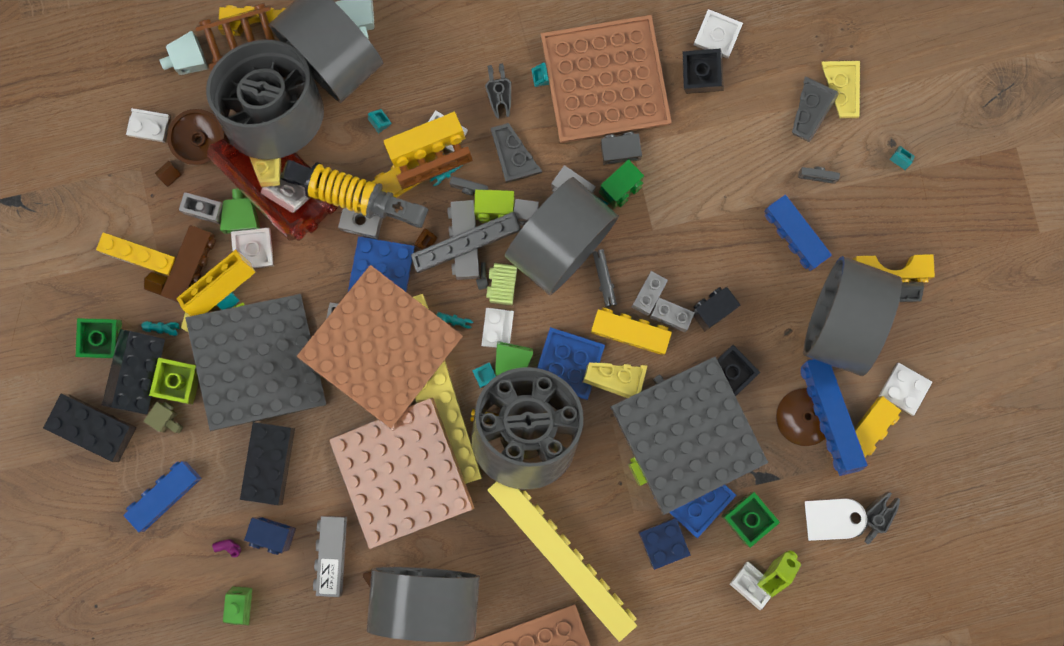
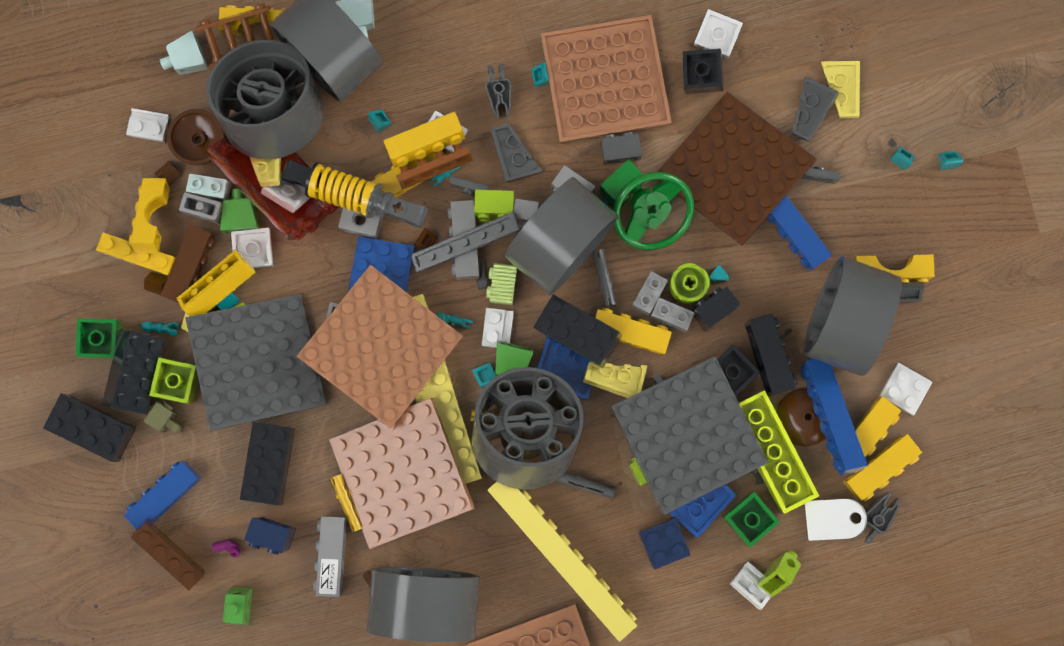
(152, 195): none -> yellow arch
(168, 554): none -> reddish brown brick
(209, 187): none -> light aqua brick
(346, 502): none -> yellow pin
(578, 331): none -> black brick
(586, 485): none -> dark grey pin
(642, 217): none -> green piece
(694, 274): none -> lime brick
(718, 275): none -> teal slope
(737, 167): none -> reddish brown plate
(770, 355): none -> black brick
(784, 472): none -> neon yellow brick
(882, 467): none -> yellow brick
(950, 160): none -> teal slope

